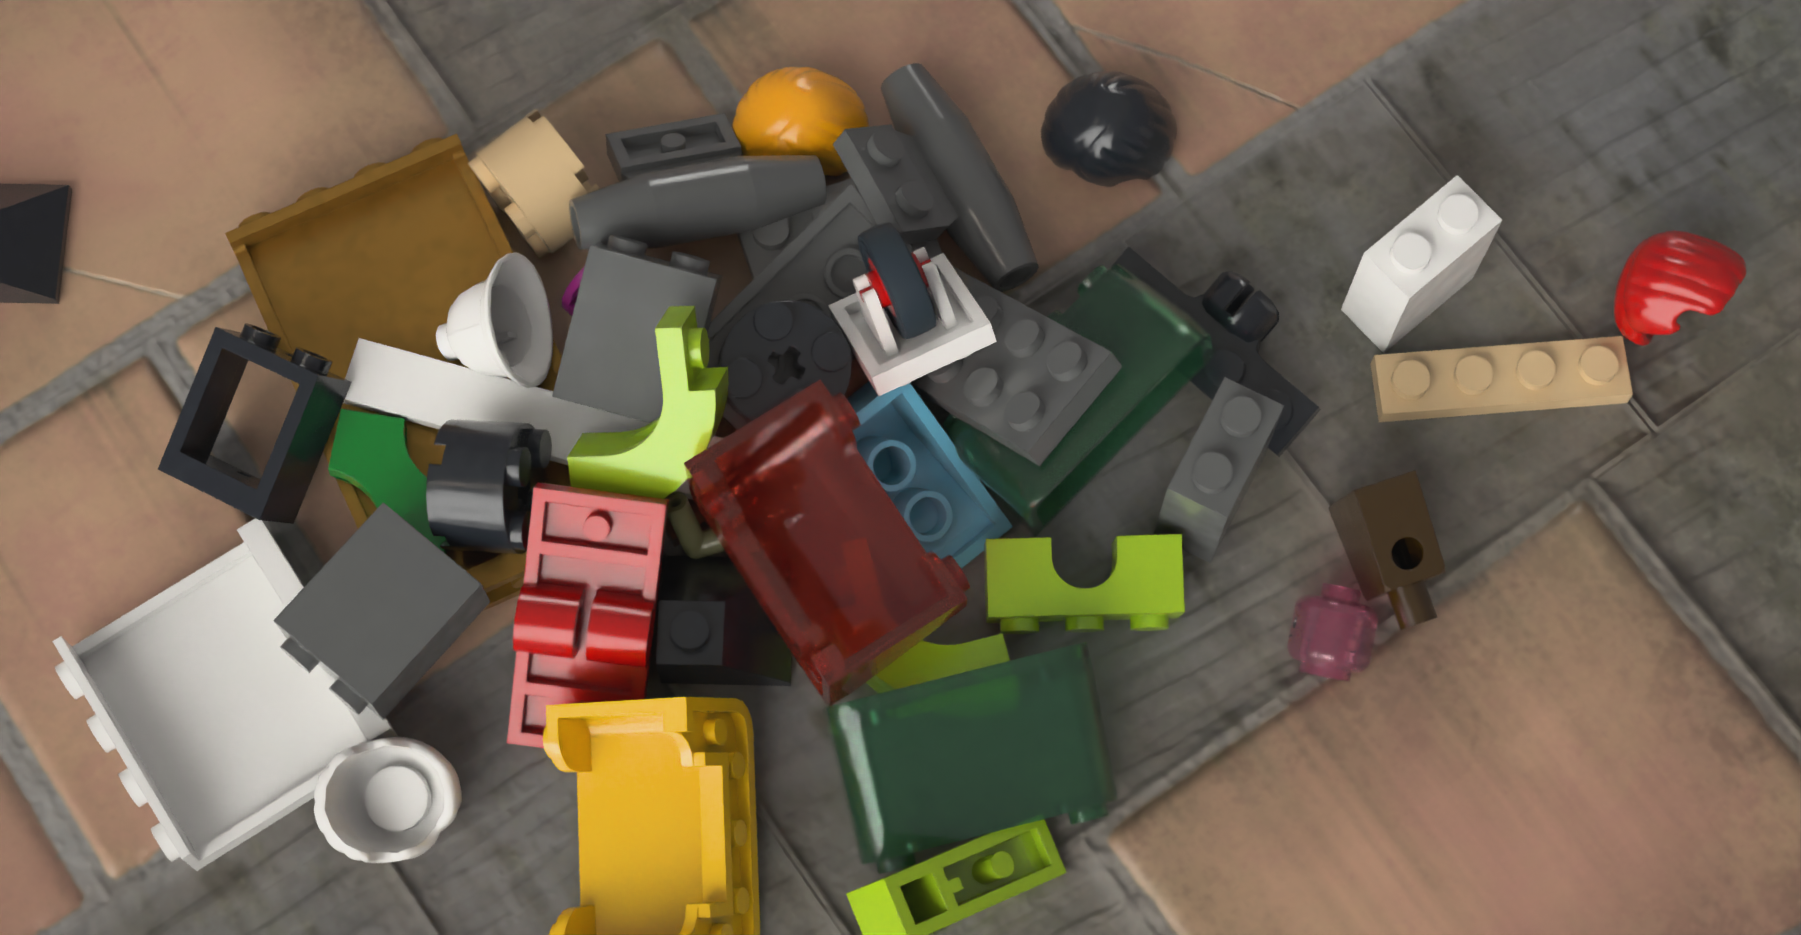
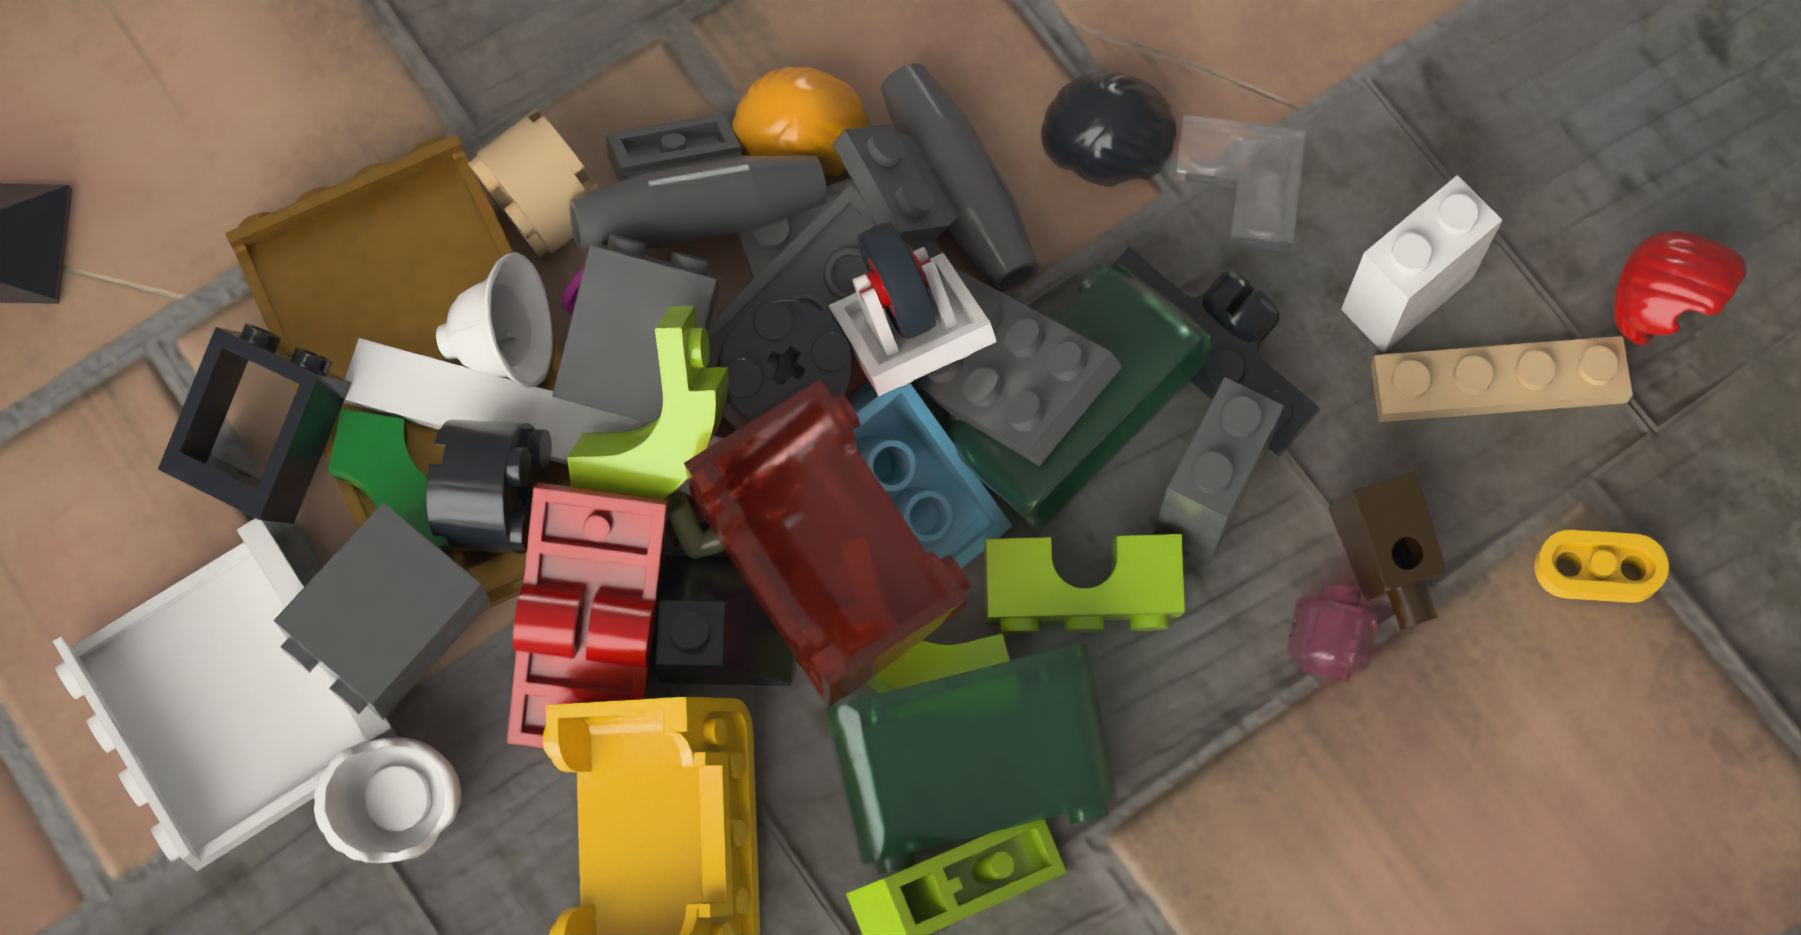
(1258, 163): none -> clear plate
(1598, 565): none -> yellow plate

